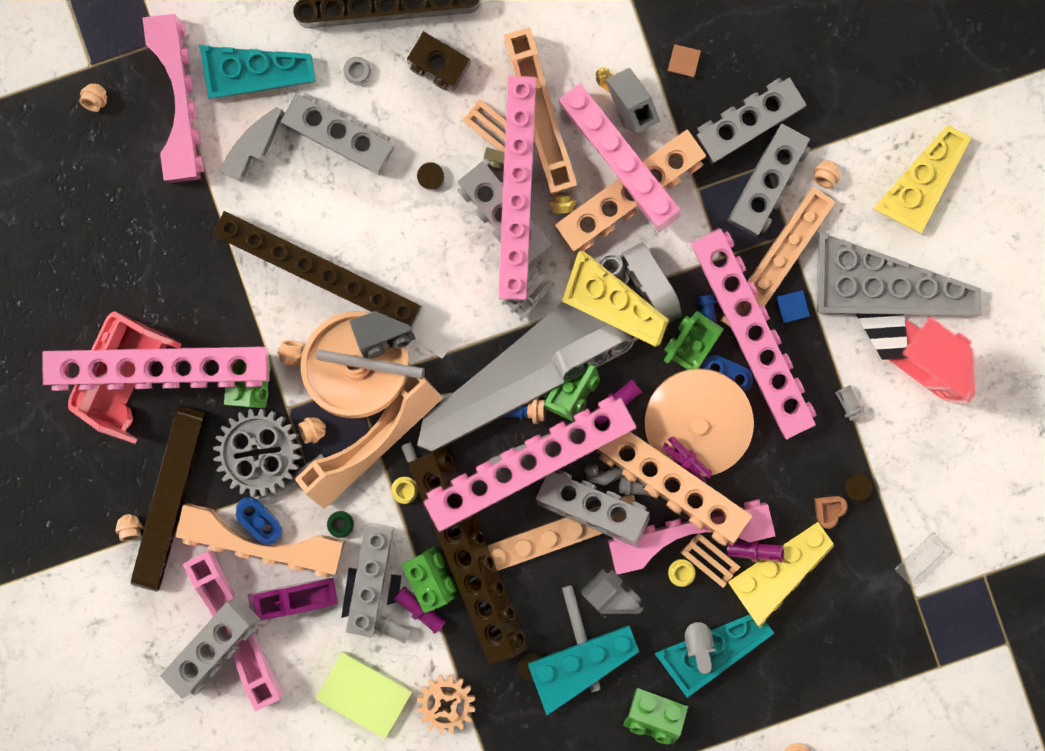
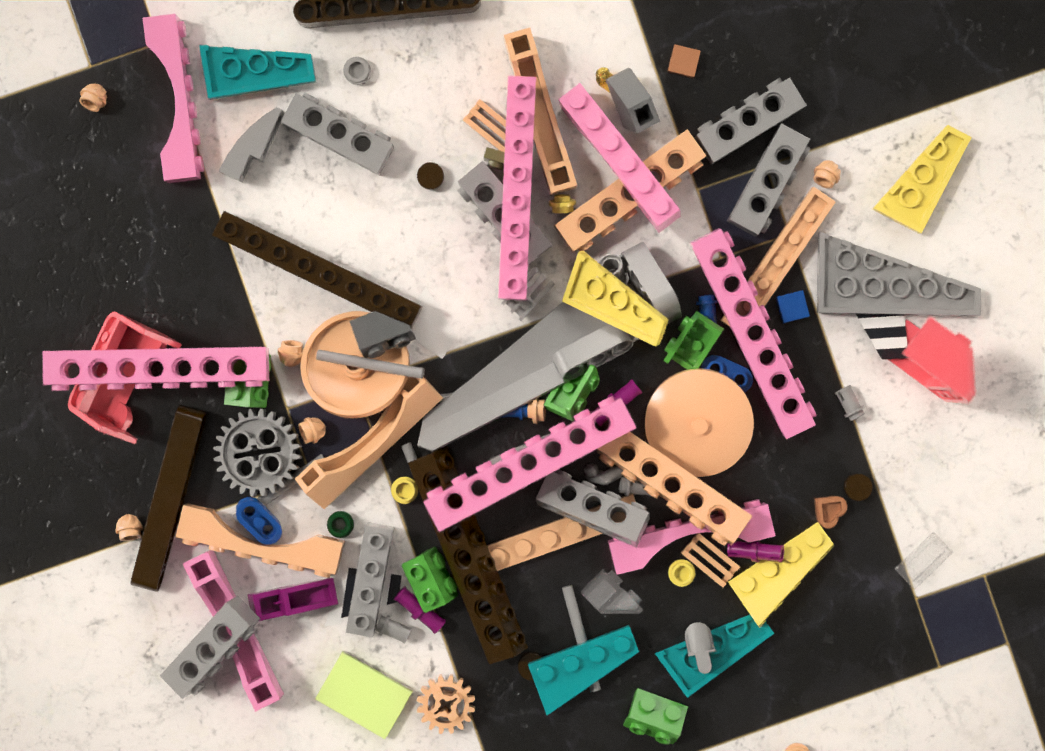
(429, 48): dark brown brick -> none
(686, 459): magenta pin -> none

